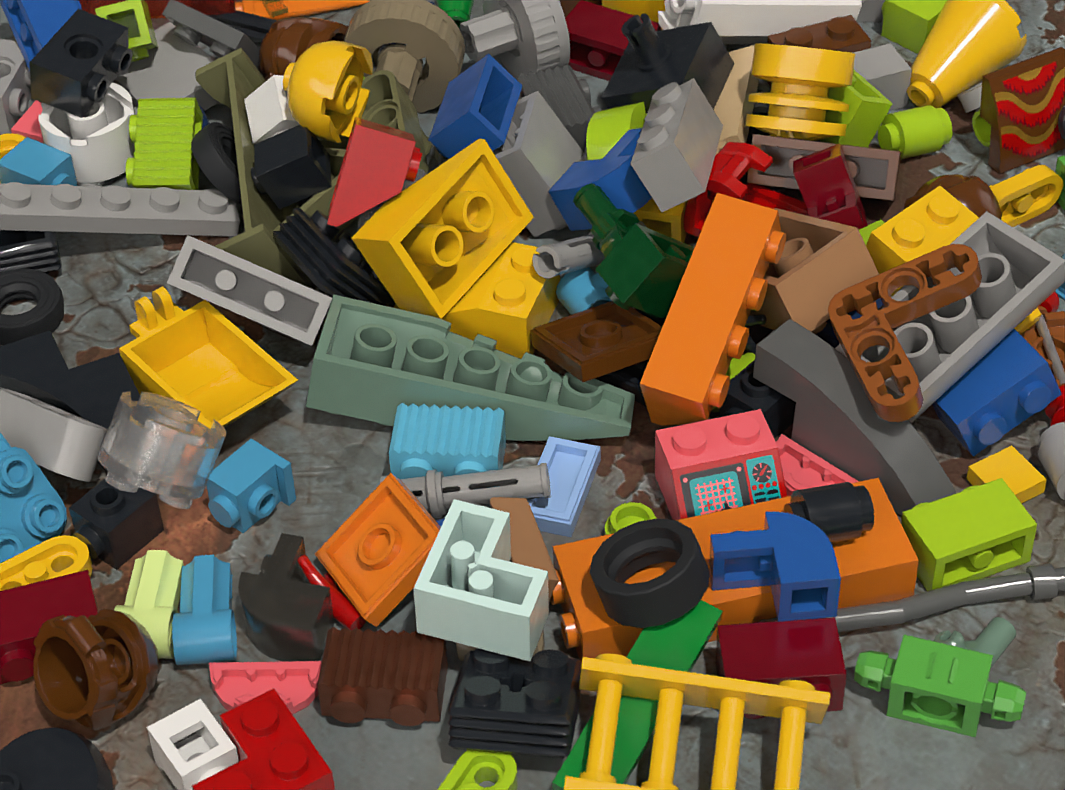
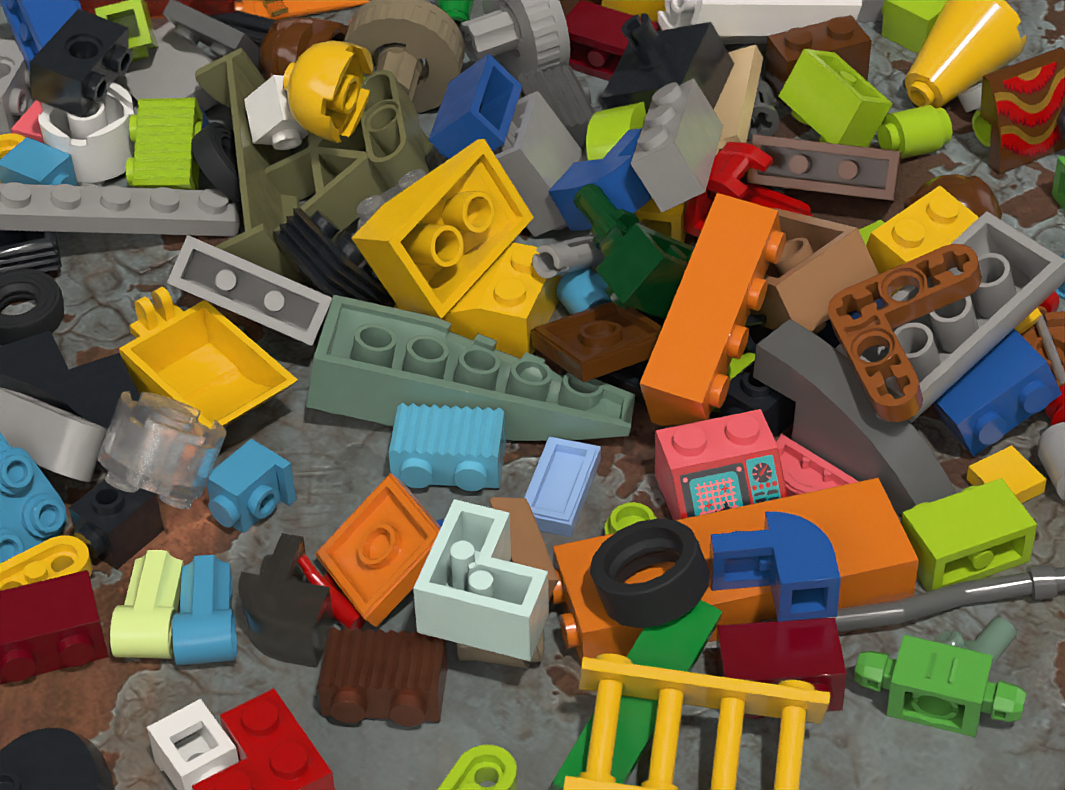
(94, 667): reddish brown helmet -> none
(242, 681): coral tile -> none
(291, 166): black brick -> none
(372, 169): red slope -> none
(433, 488): light grey pin -> none
(516, 704): black brick -> none
(799, 90): yellow wheel -> none
(829, 187): dark red brick -> none
(835, 508): black brick -> none
(886, 72): light grey brick -> none
(1027, 194): yellow plate -> none

